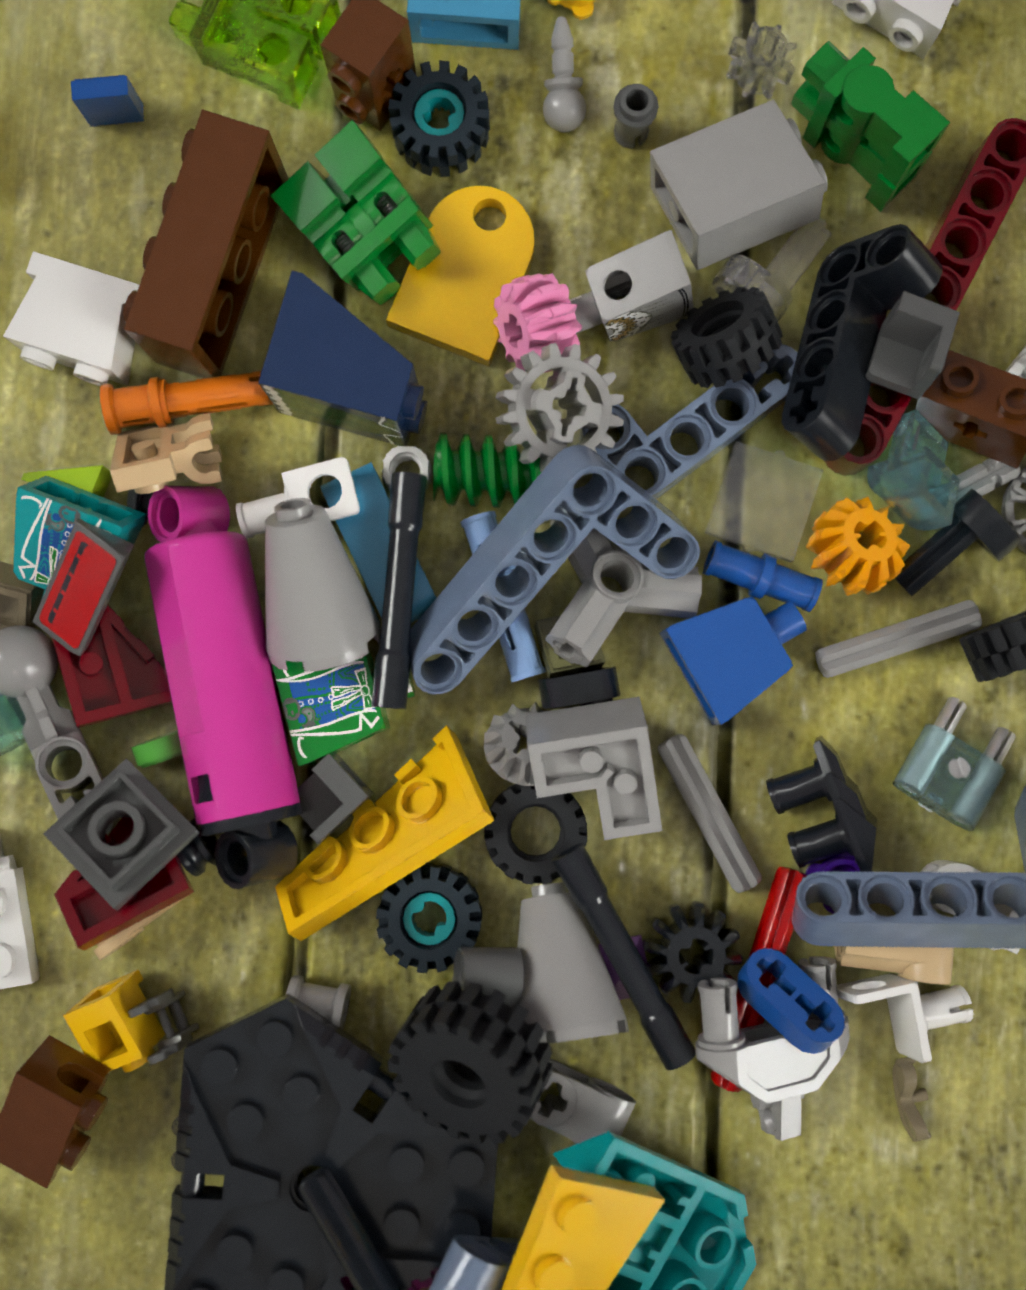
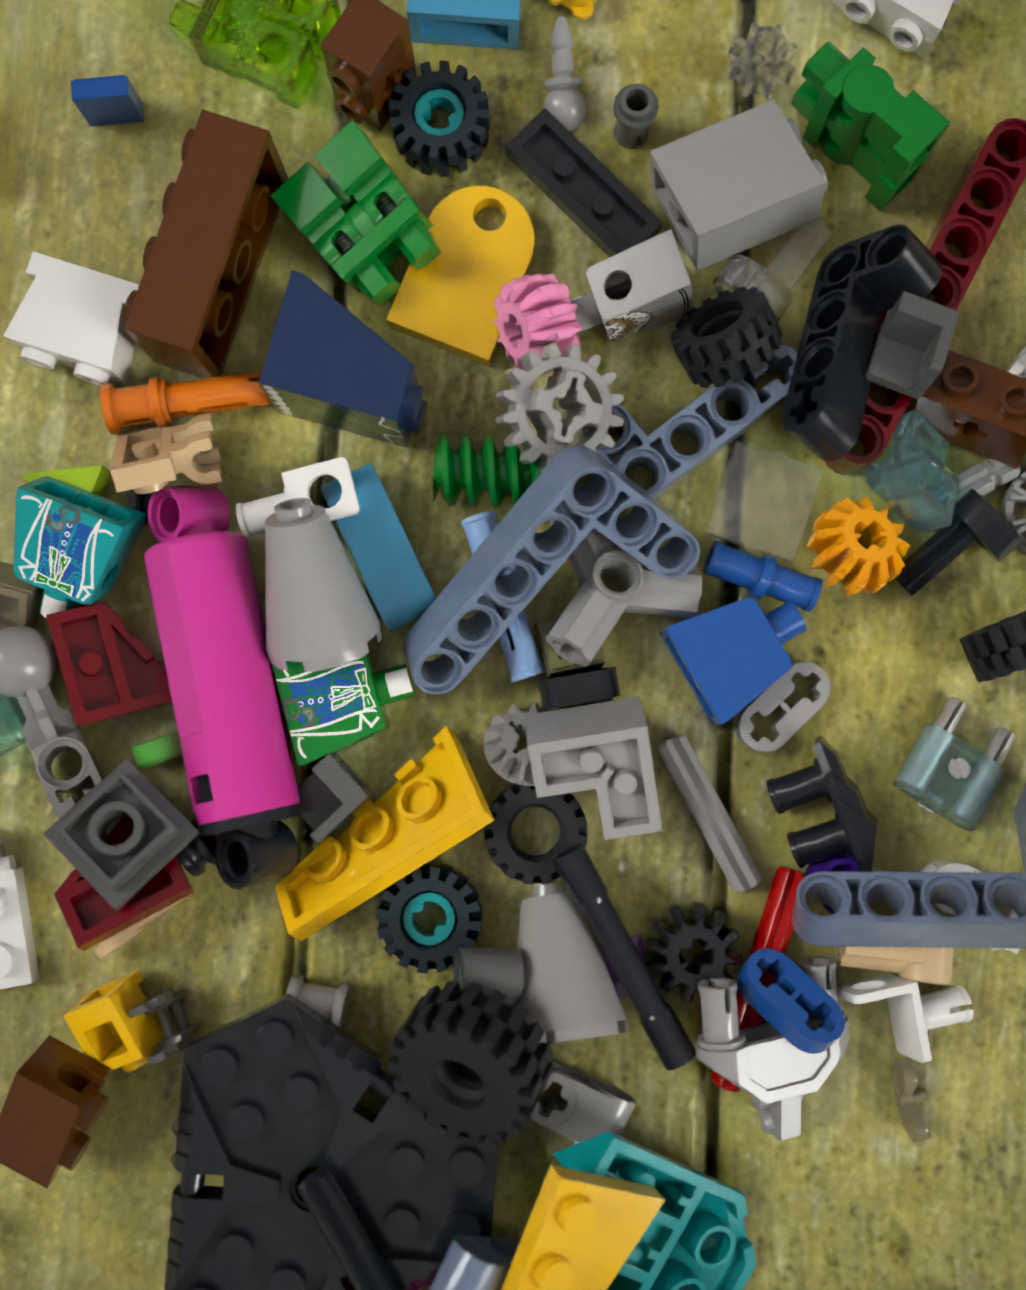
(82, 585): slope -> none
(393, 656): black piece -> none
(402, 454): white axle -> none
(581, 185): none -> black plate
(791, 716): none -> light grey beam
(898, 638): light grey axle -> none

